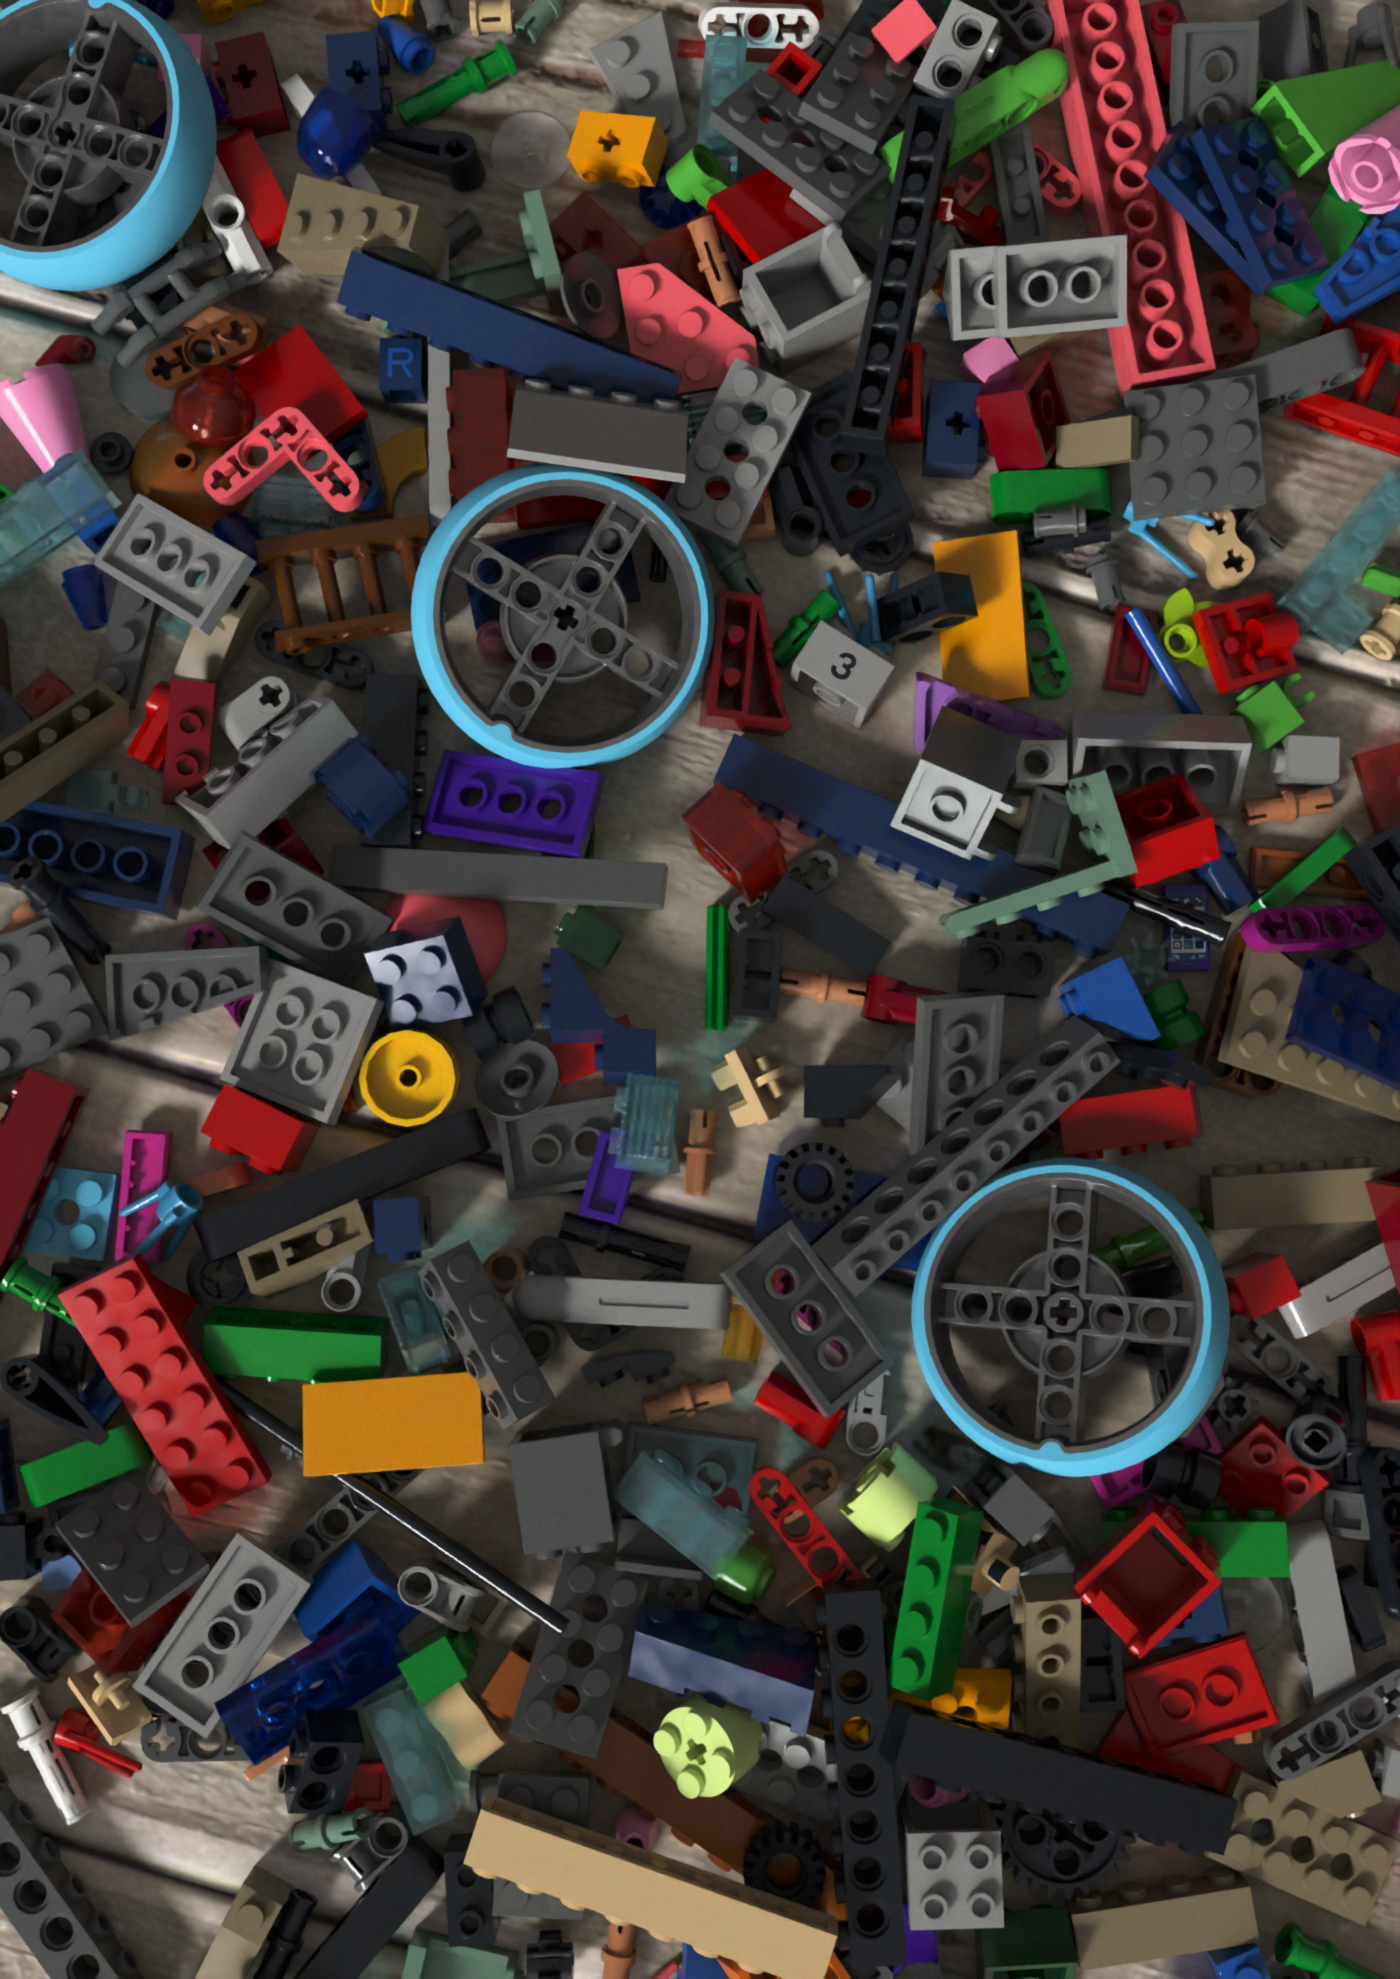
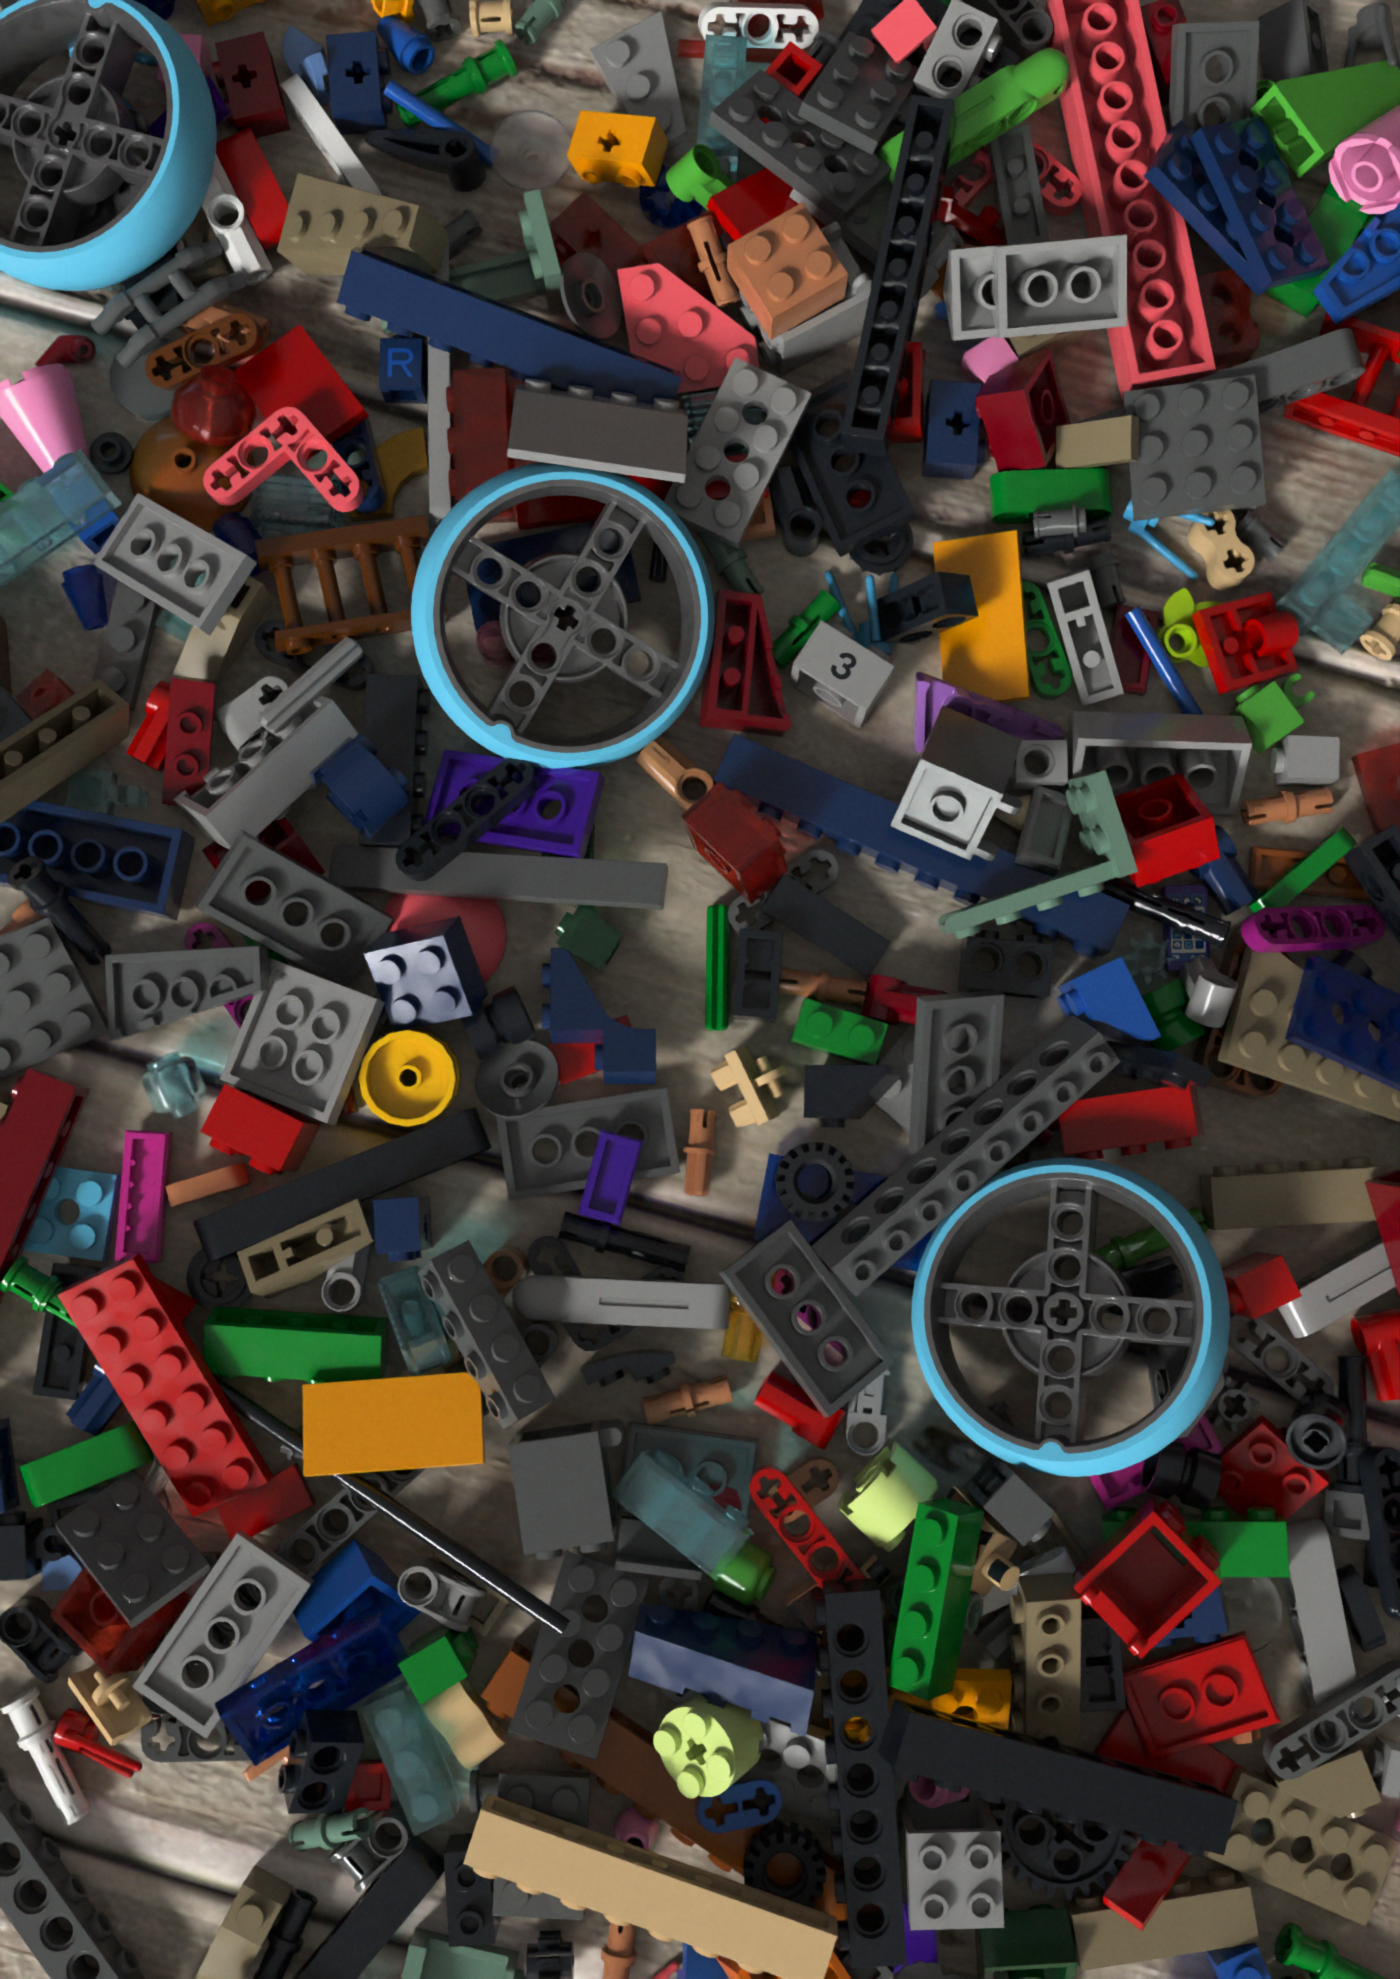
(50, 1397): black piece -> none
(173, 1084): none -> clear light blue head
(177, 1205): dark azure plant -> none
(268, 1504): none -> red tile
(296, 48): none -> medium blue tile
(310, 685): none -> light grey axle
(313, 70): none -> medium blue tile
(334, 134): clear blue piece -> none
(431, 115): none -> blue bar
(472, 824): none -> black beam
(646, 1123): clear light blue brick -> none
(672, 770): none -> medium nougat piece
(740, 1817): none -> blue beam
(786, 270): none -> nougat brick
(838, 1033): none -> green brick
(1085, 636): none -> light grey slope
(1145, 1881): none -> red tile
(1208, 992): none -> light grey piece

